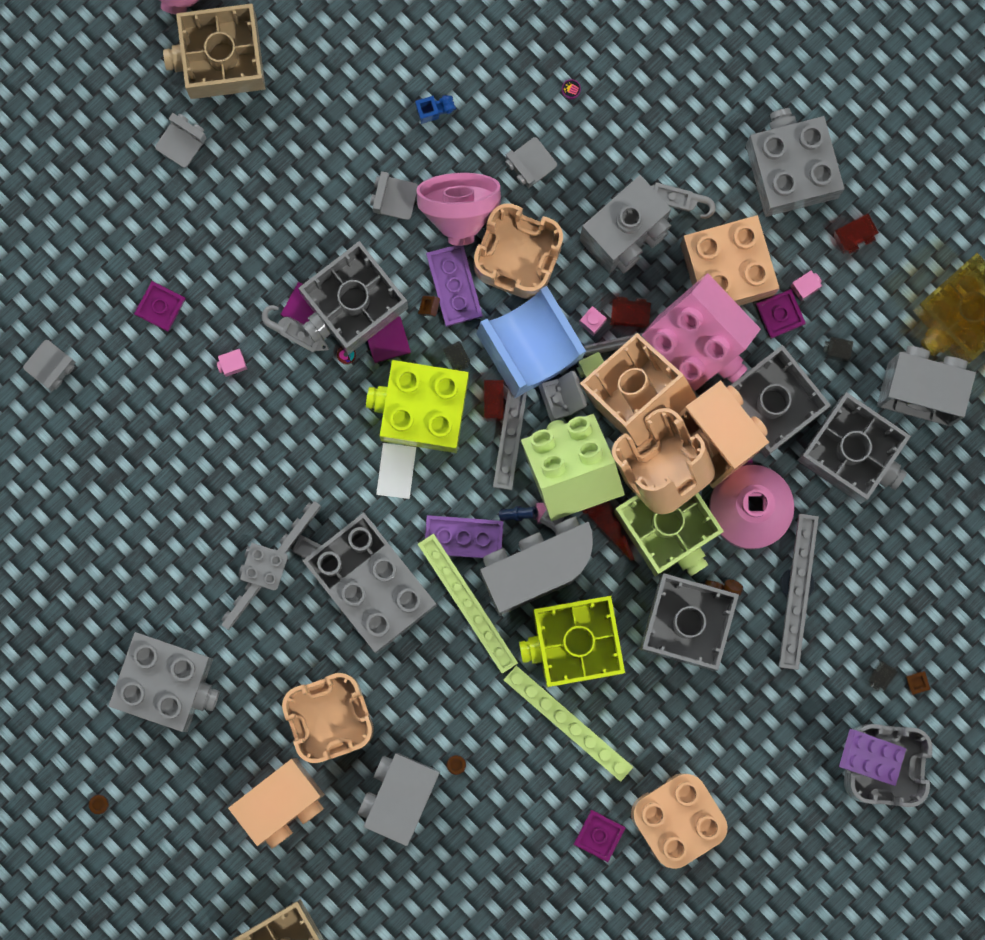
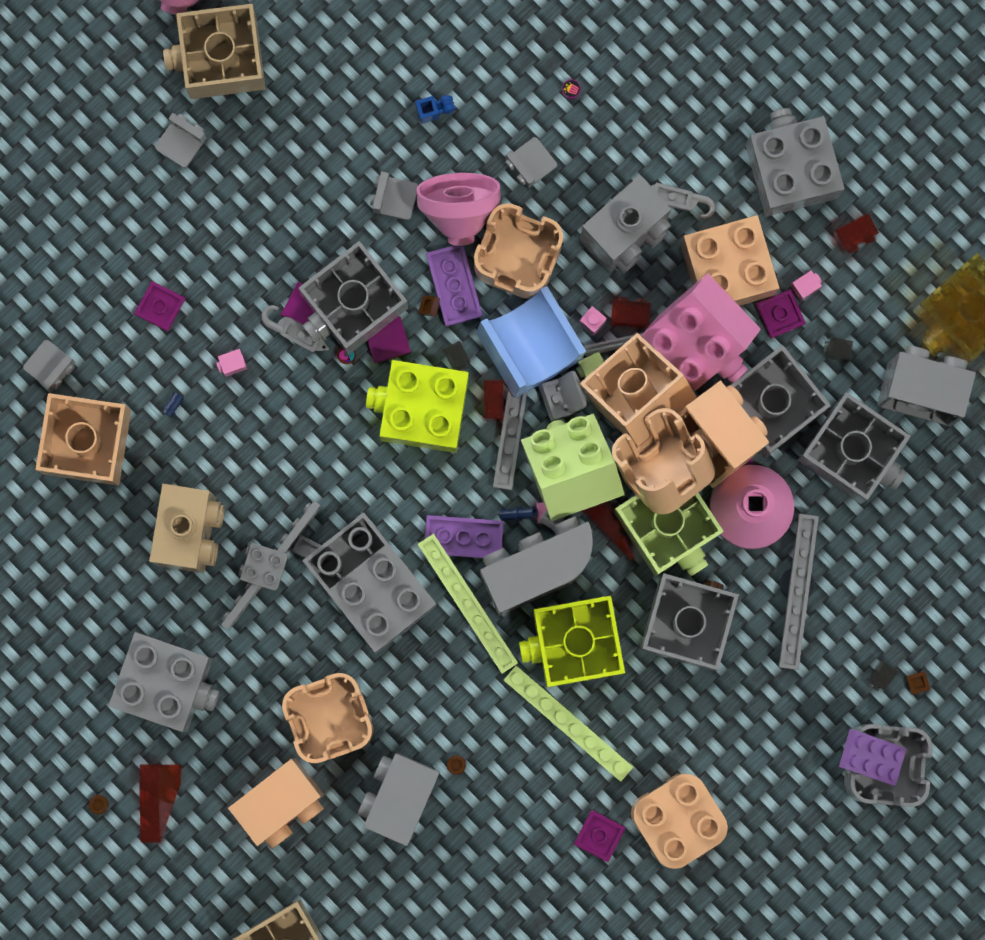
(83, 439): none -> light nougat brick
(157, 796): none -> clear red wedge
(172, 404): none -> dark blue pin
(185, 529): none -> tan brick
(396, 470): white sticker -> none
(733, 586): reddish brown tile -> none

